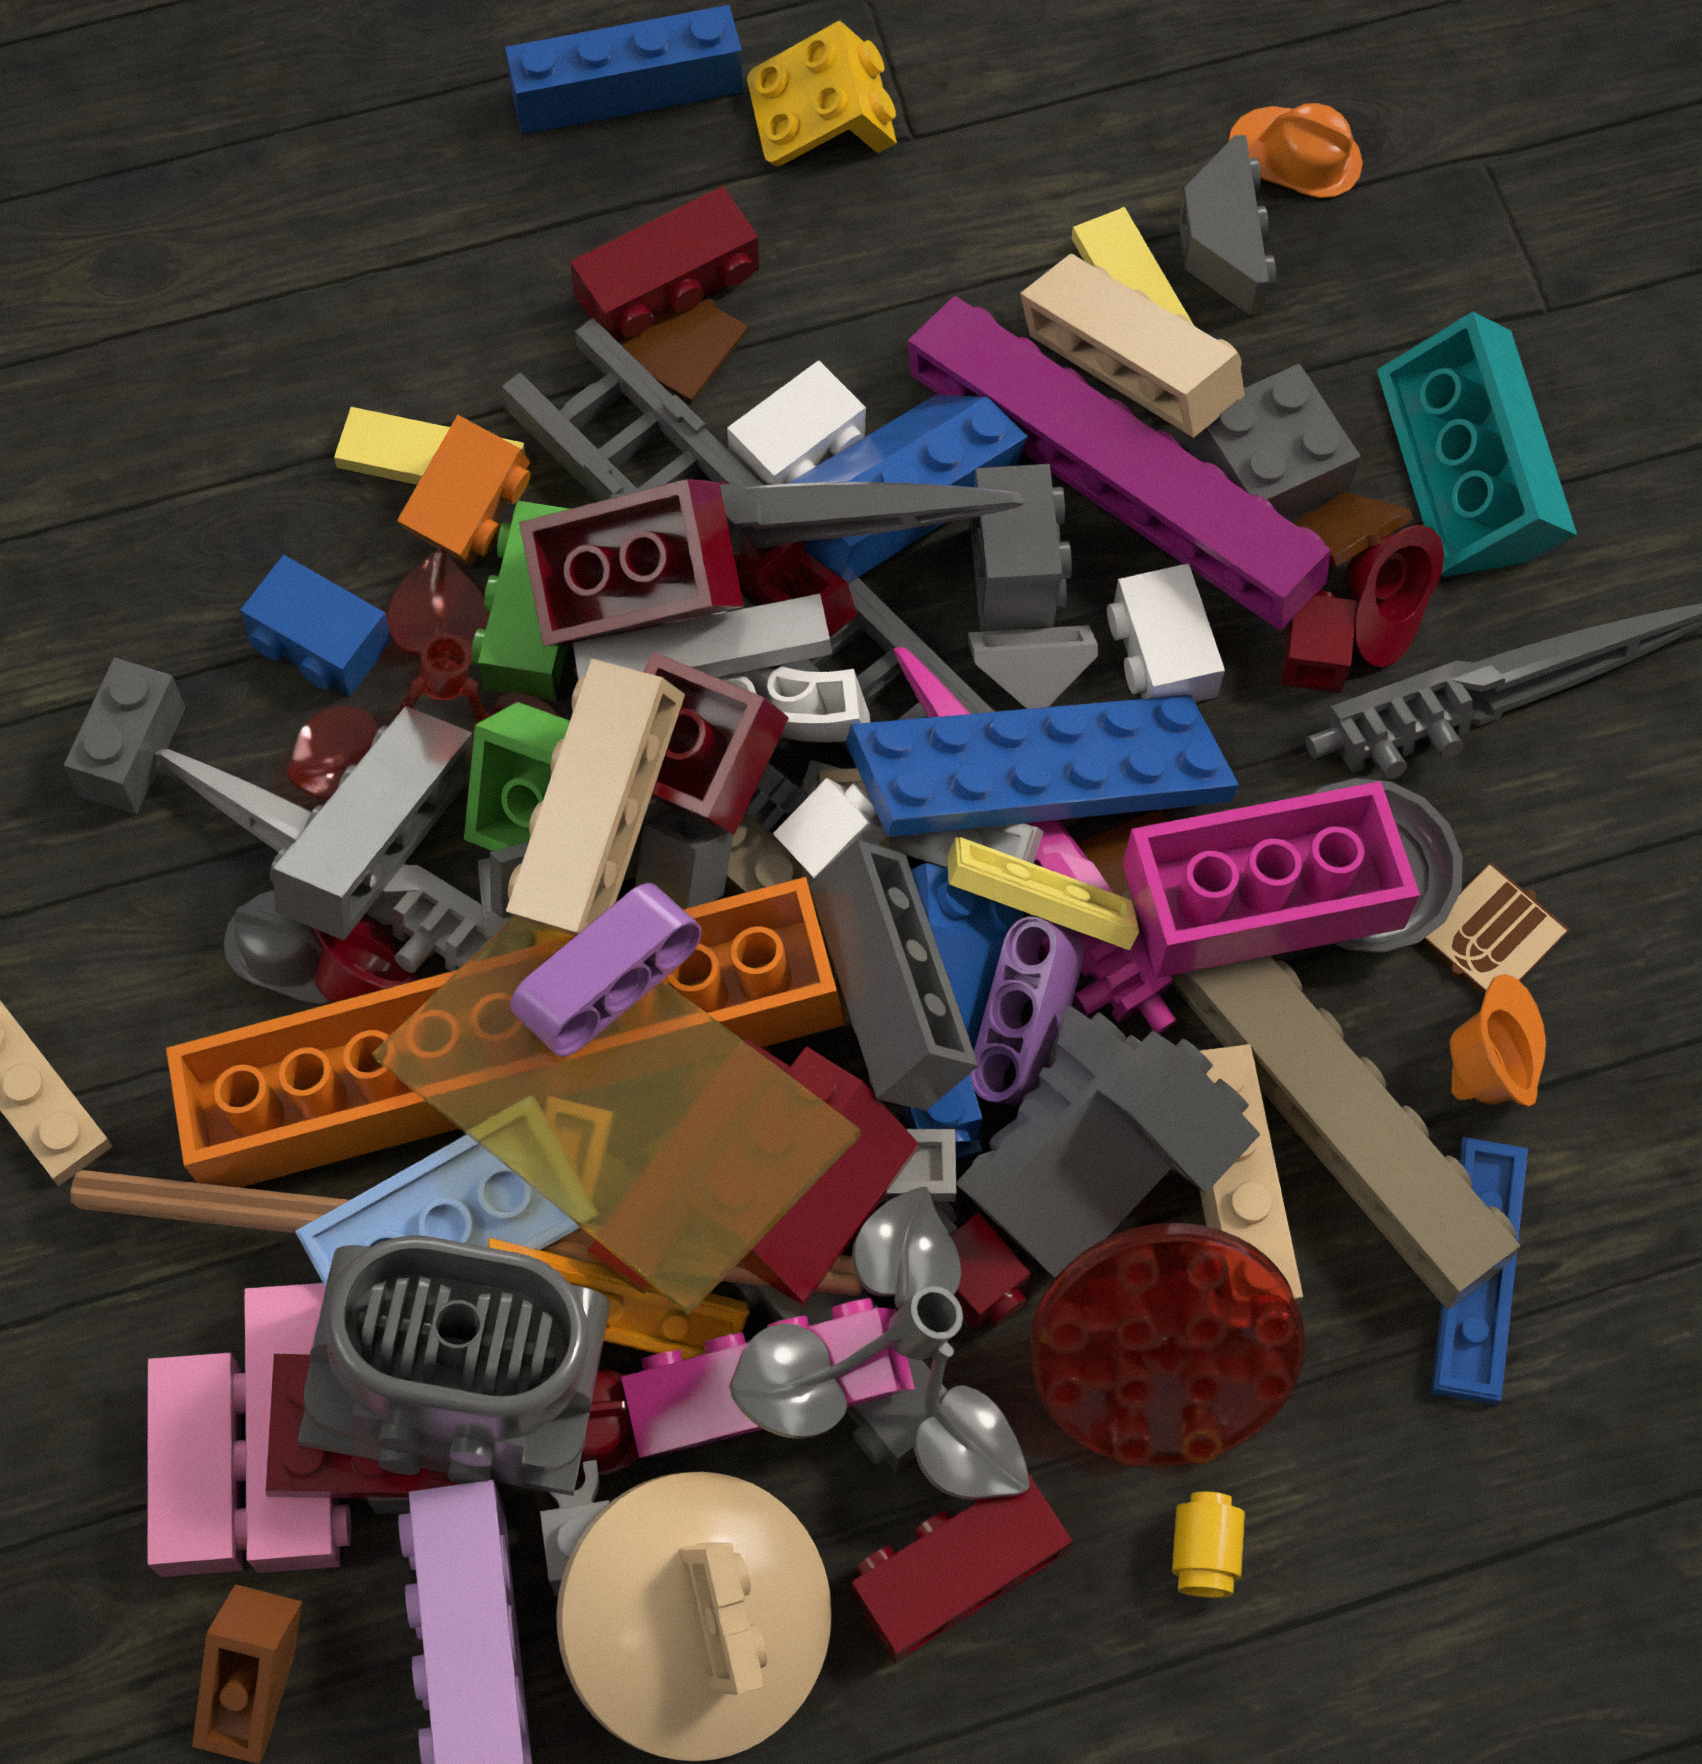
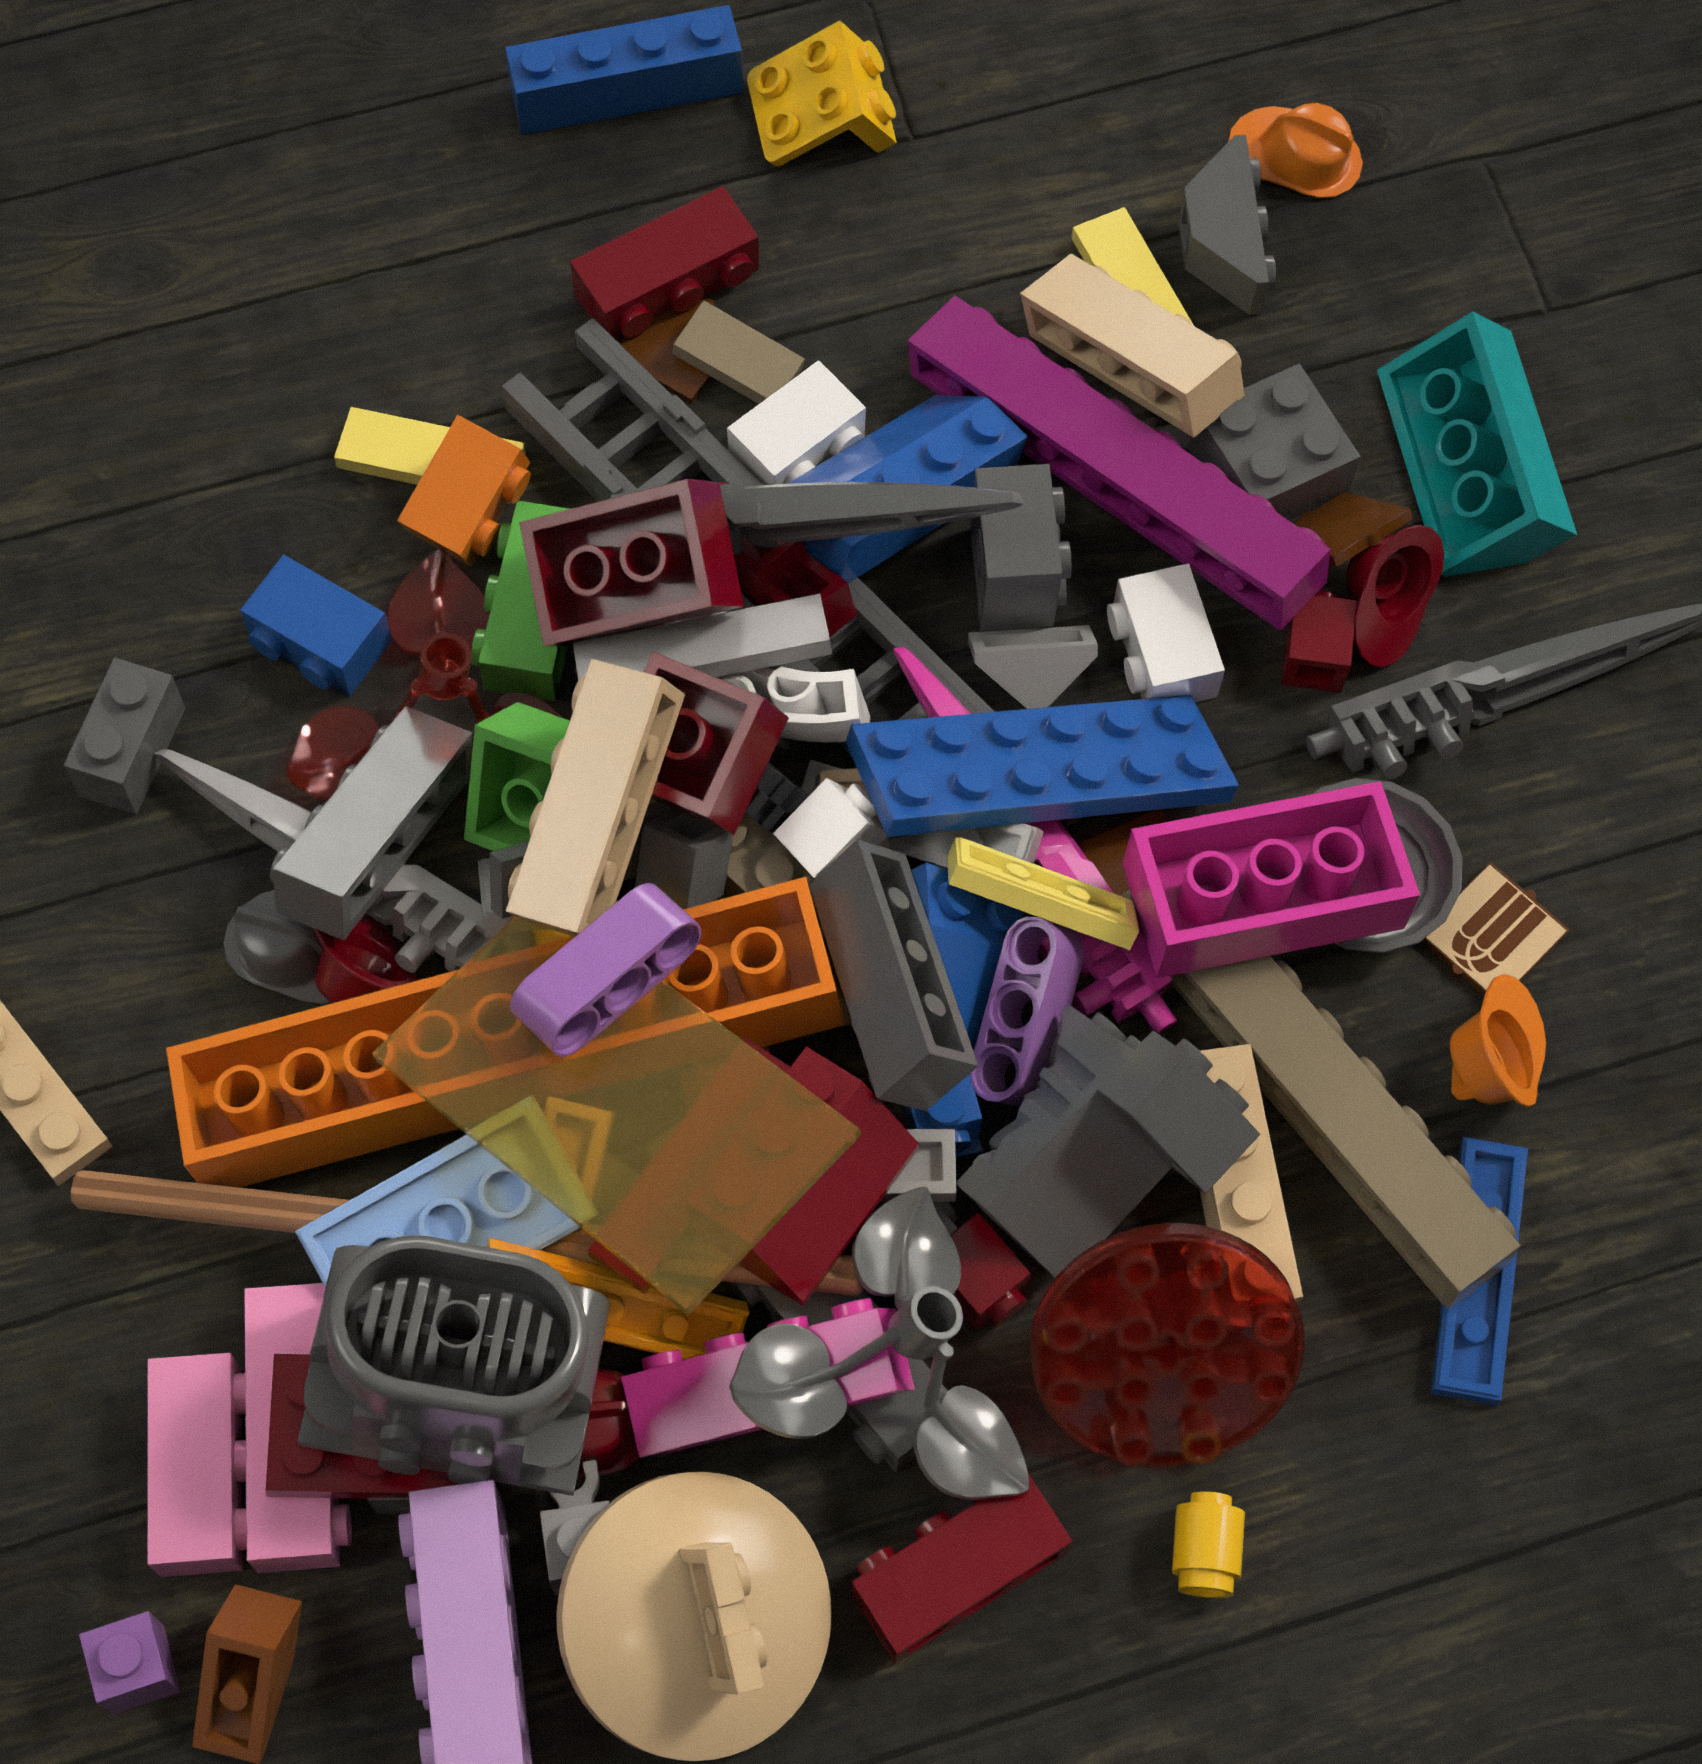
(129, 1663): none -> medium lavender brick
(736, 354): none -> dark tan tile

